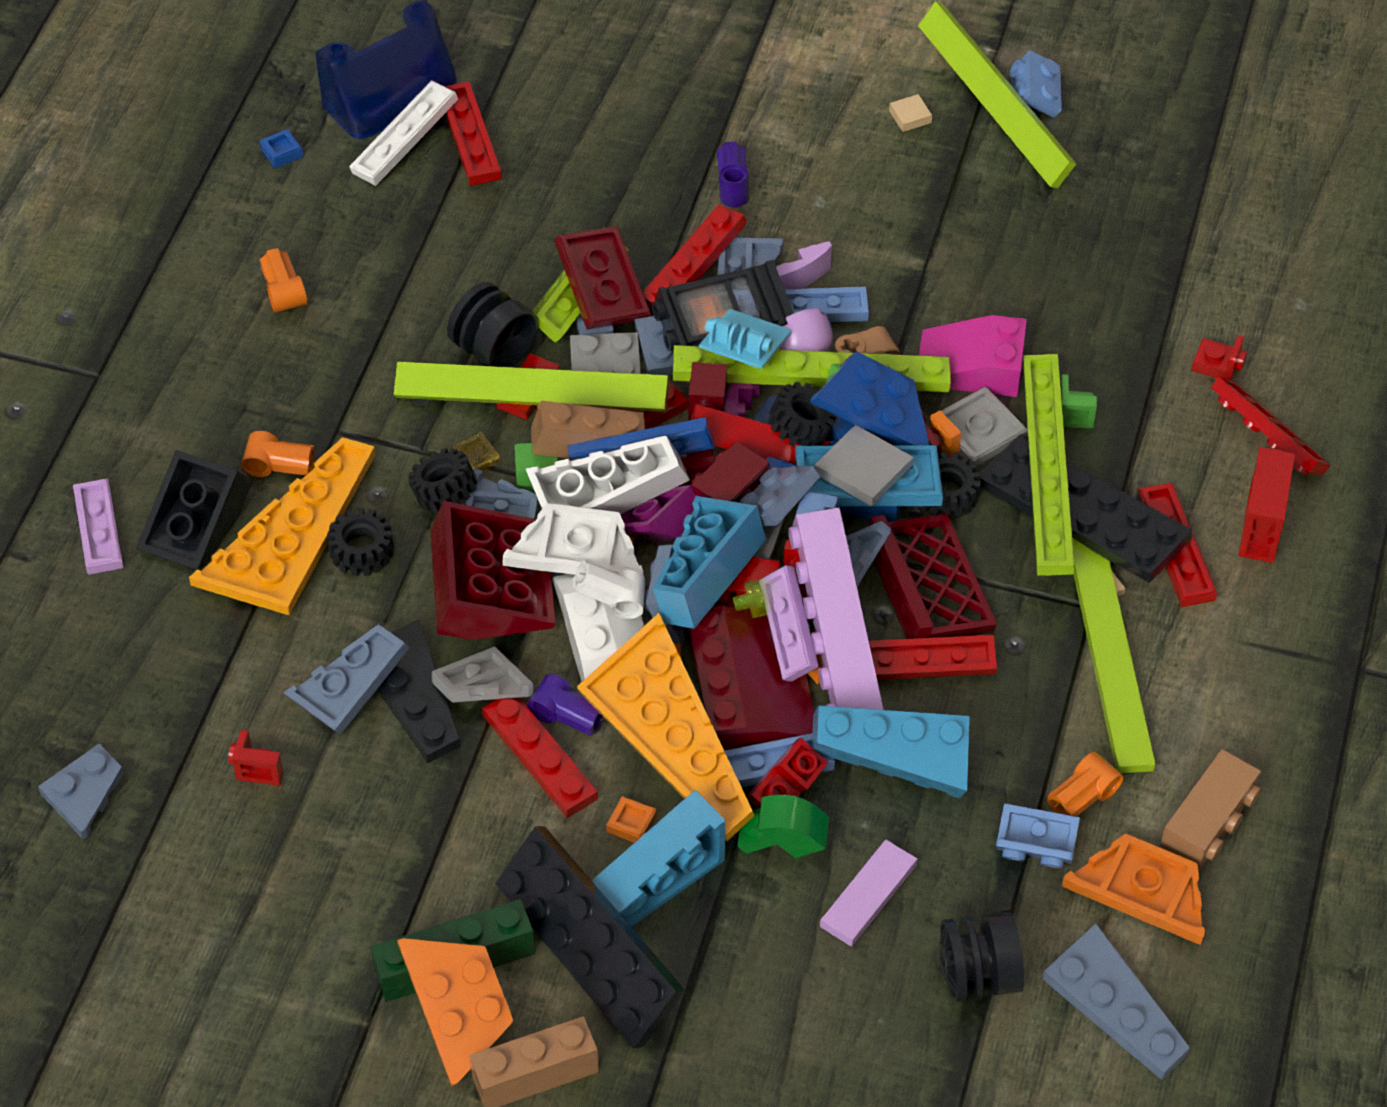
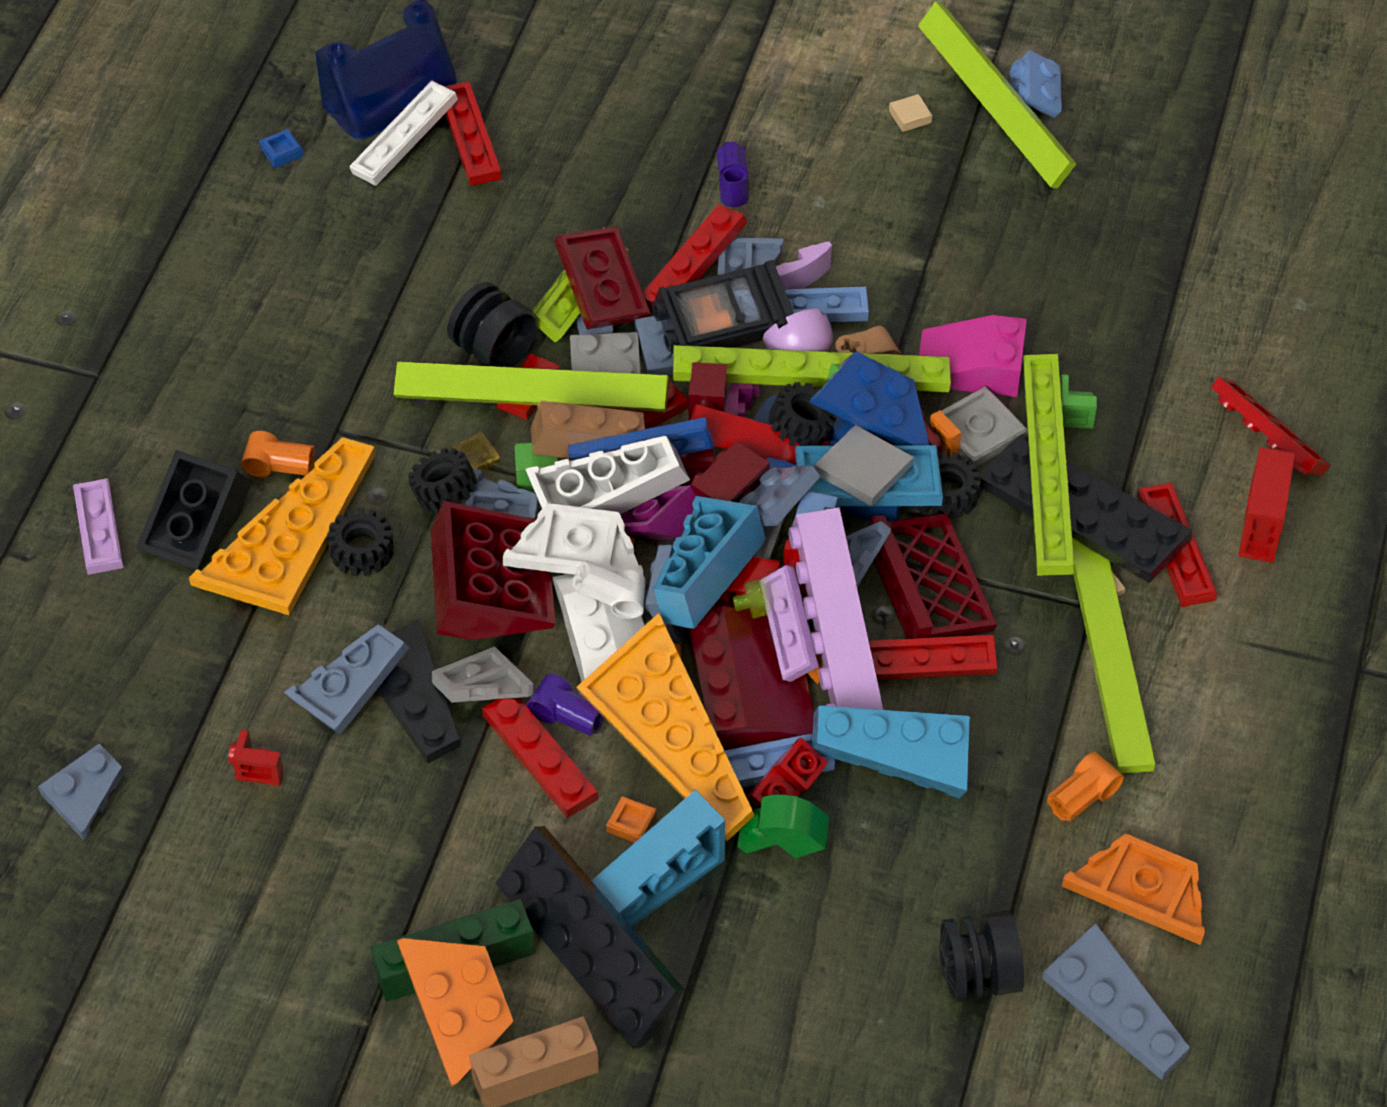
(283, 286): orange piece -> none
(744, 338): medium azure hinge -> none
(868, 893): lavender tile -> none
(1037, 835): medium blue bracket -> none
(1212, 809): medium nougat brick -> none
(1219, 359): red bracket -> none

